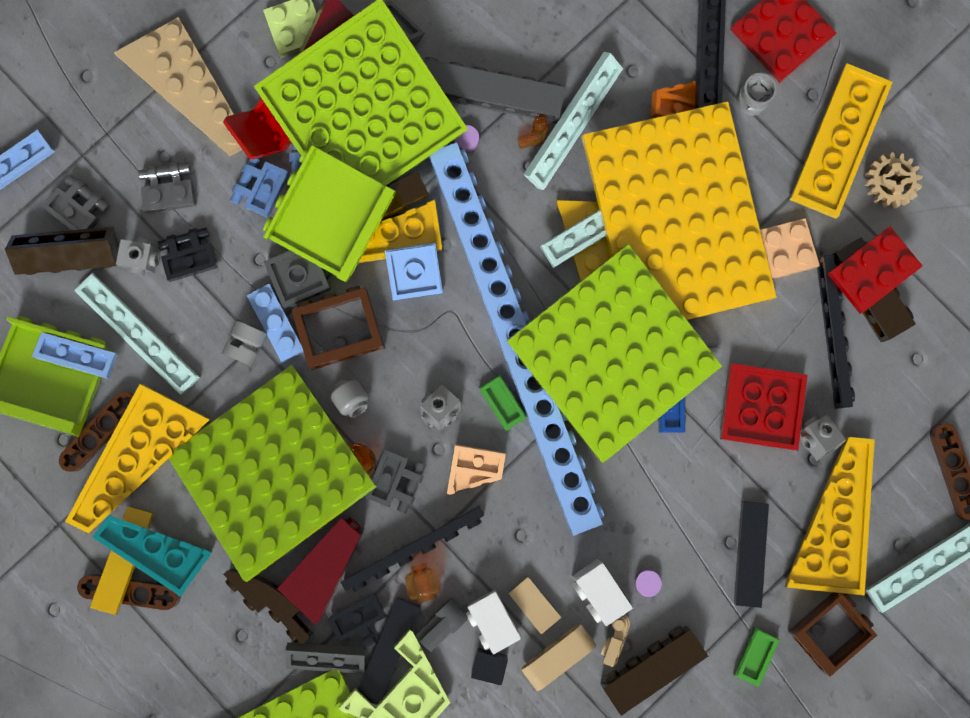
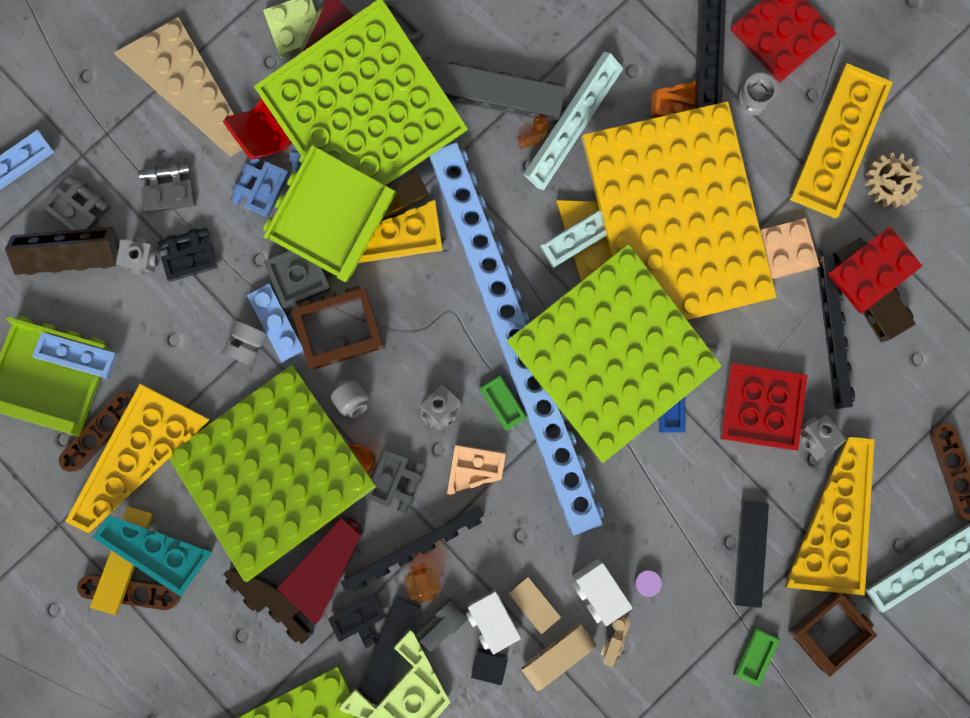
(137, 334): light aqua tile -> none
(325, 658): dark grey plate -> none
(413, 271): light blue tile -> none
(468, 140): lavender tile -> none
(653, 669): dark brown brick -> none

